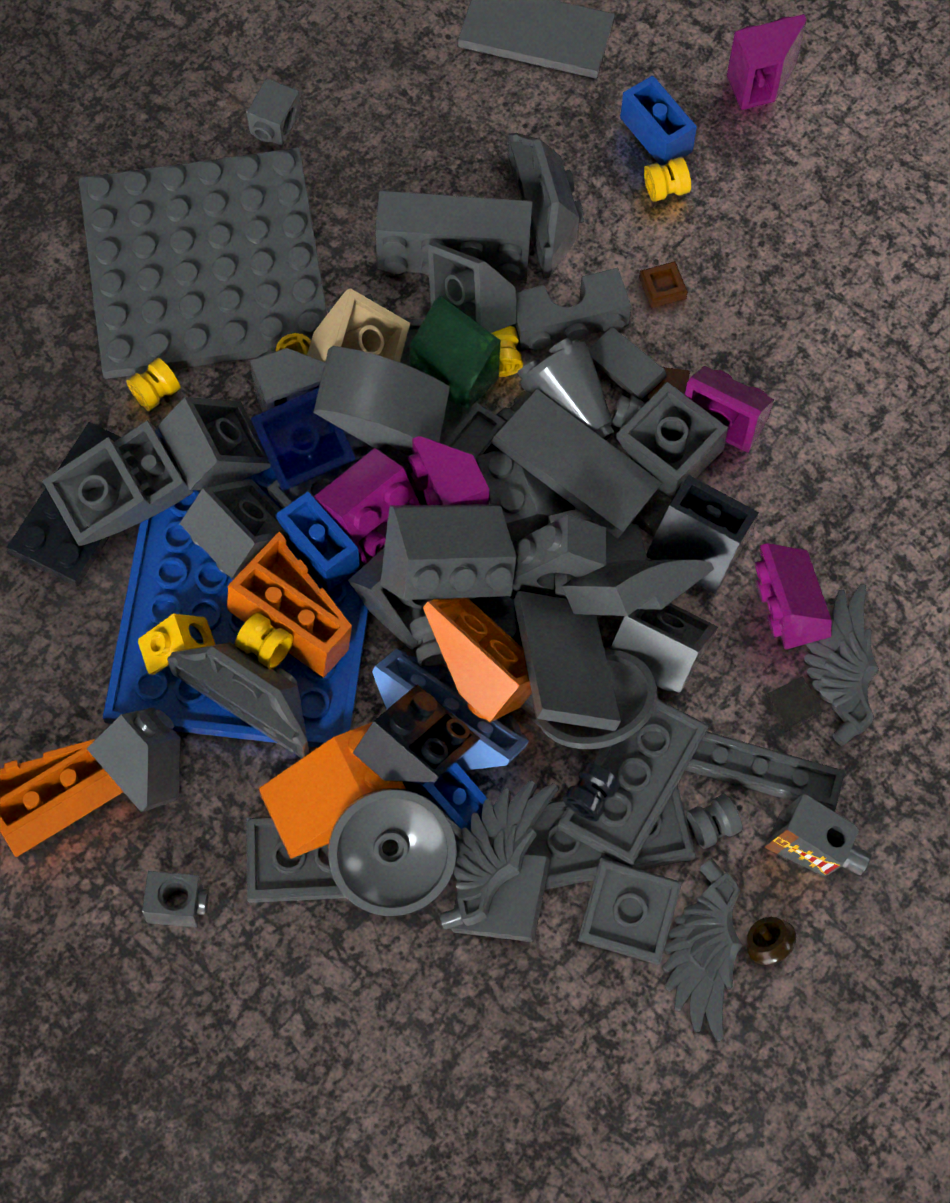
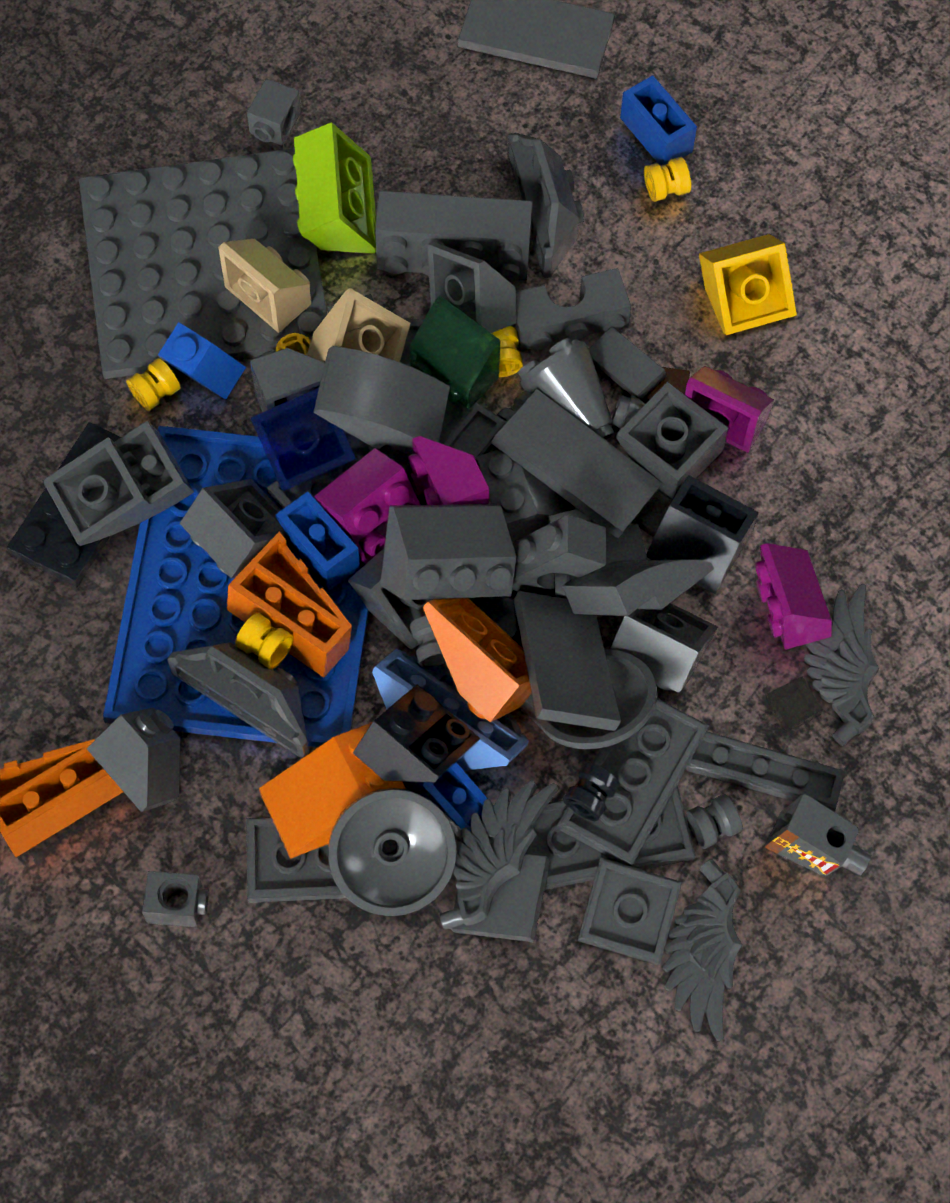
(170, 637): yellow bracket -> none
(201, 361): none -> blue slope
(213, 442): dark grey slope -> none
(264, 282): none -> tan slope
(334, 191): none -> lime slope
(663, 284): reddish brown tile -> none
(748, 283): none -> yellow slope
(764, 59): magenta slope -> none
(770, 940): dark brown hat -> none

